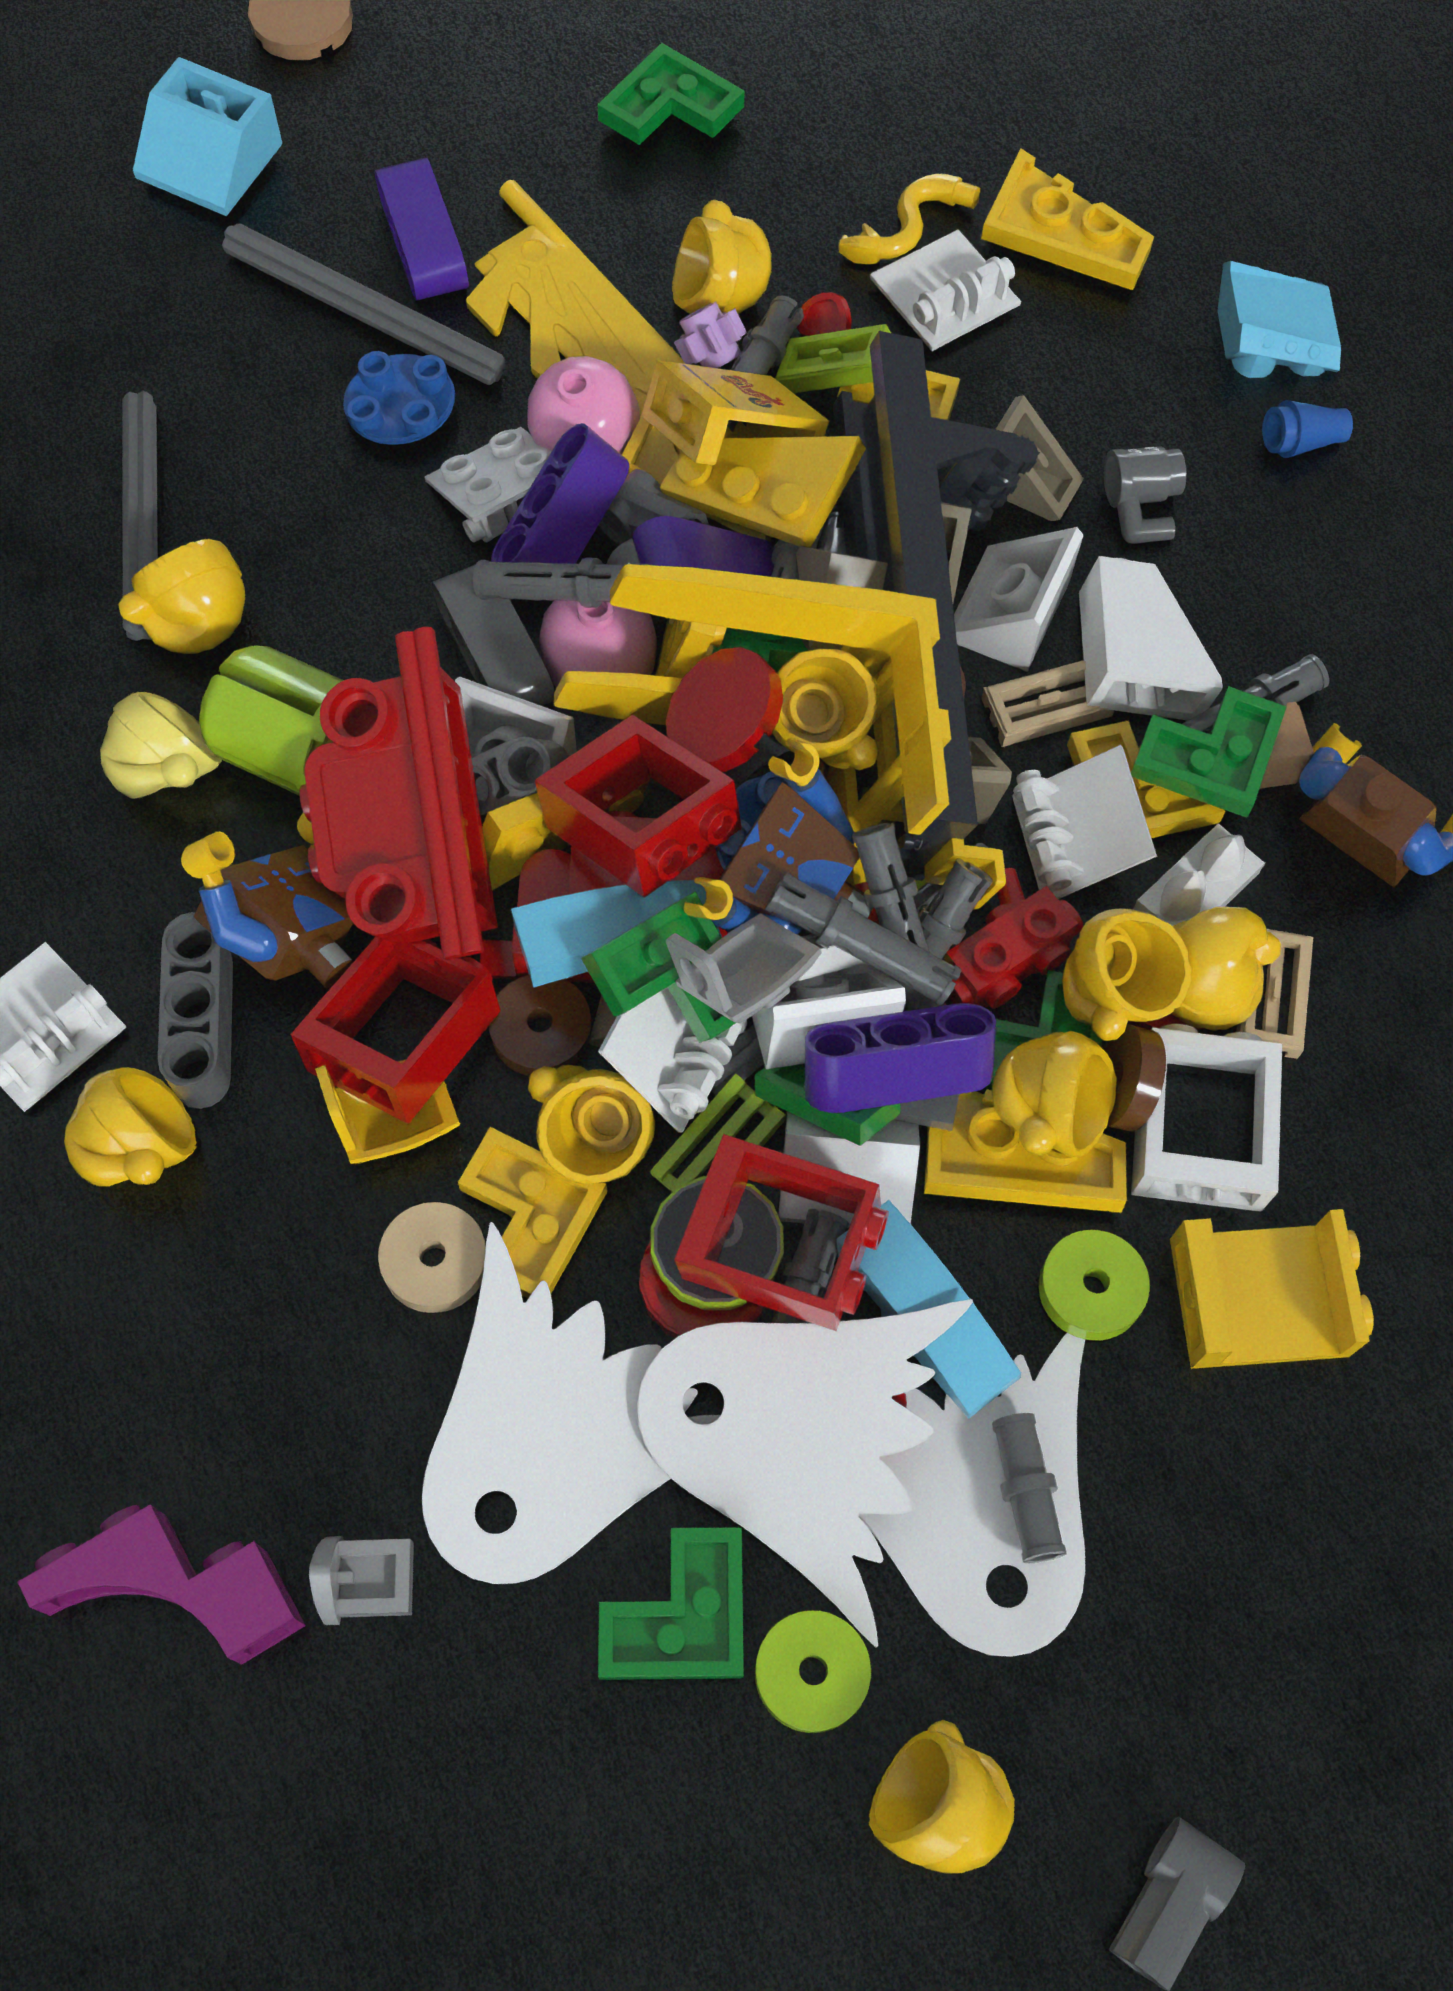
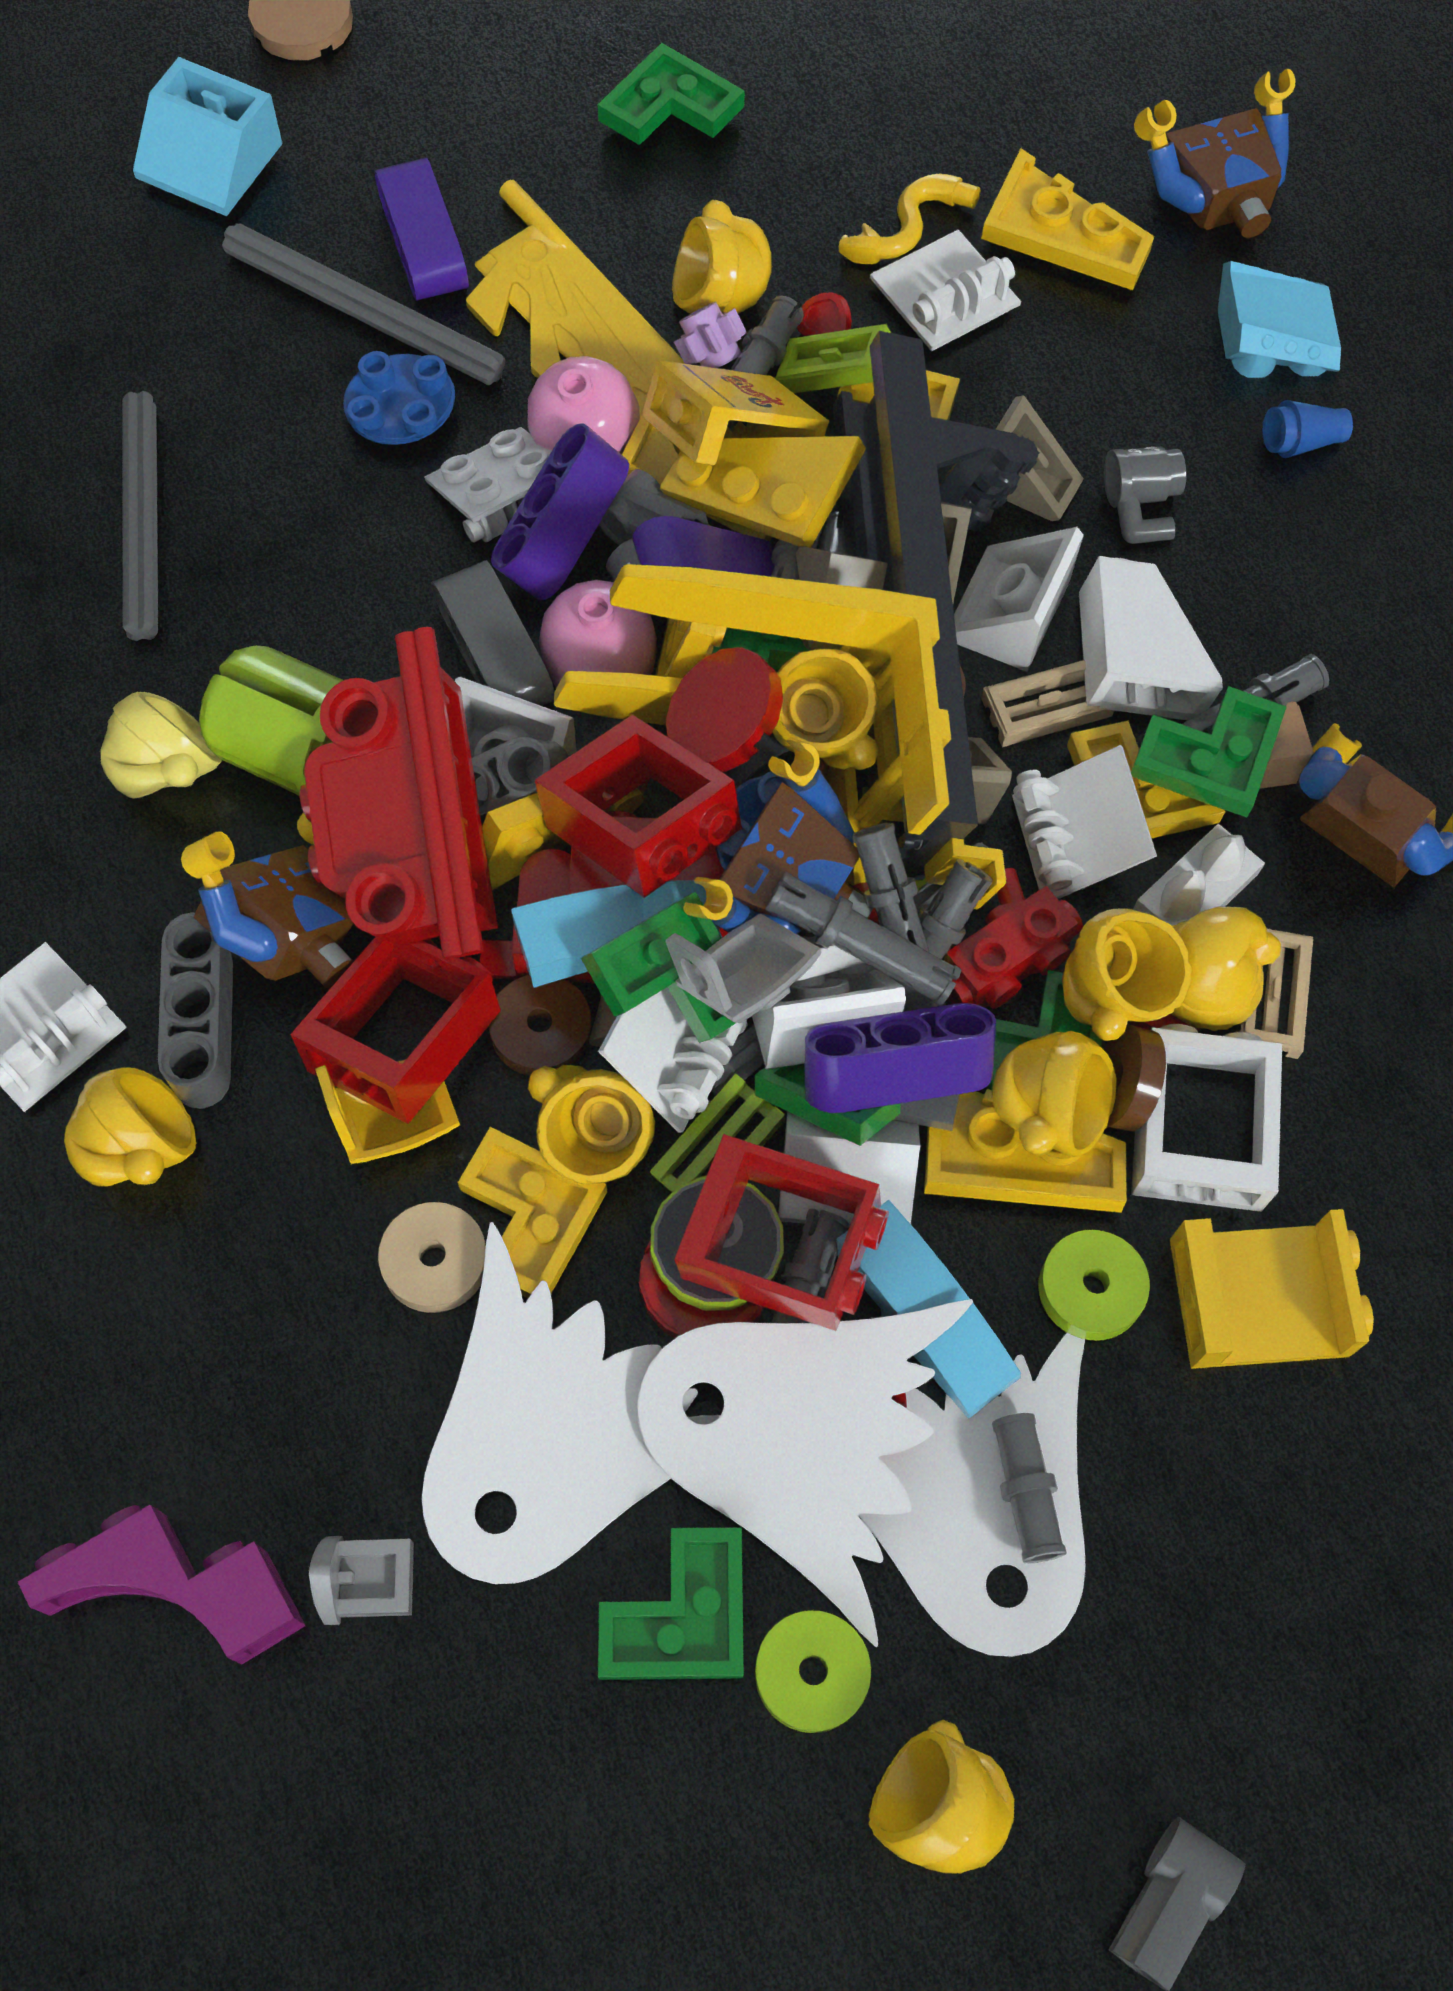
(187, 597): yellow piece -> none
(582, 582): dark grey pin -> none
(1222, 166): none -> torso

